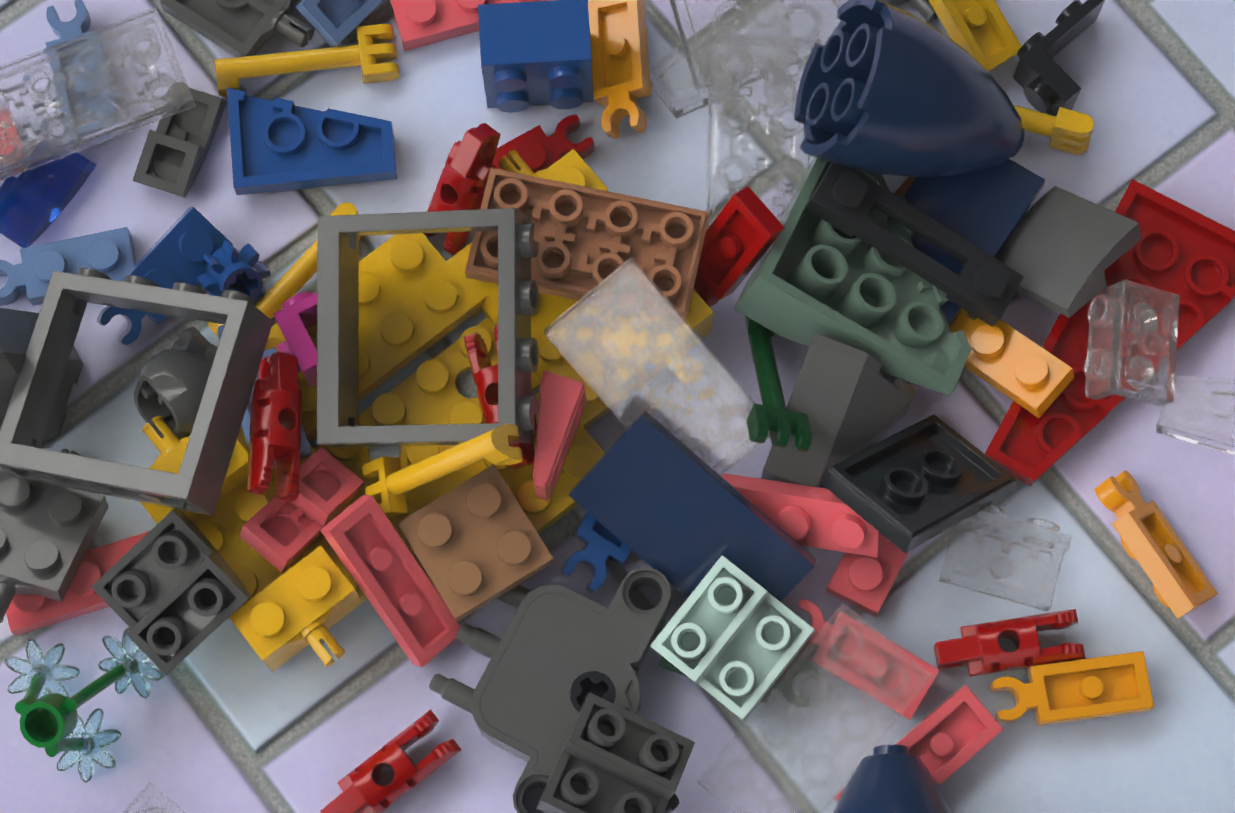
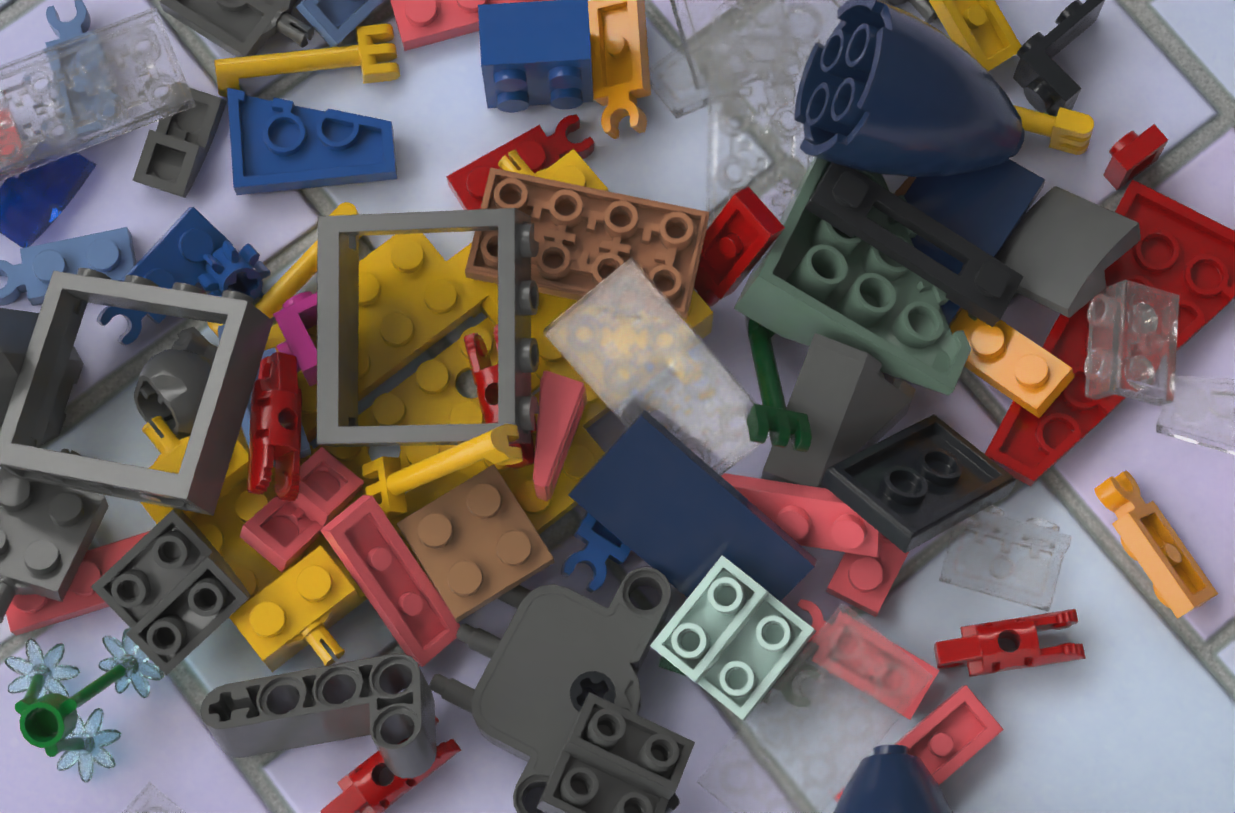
(254, 720): none -> dark grey beam
(465, 179): red hinge -> none
(1079, 689): light orange plate -> none
(1133, 155): none -> red plate

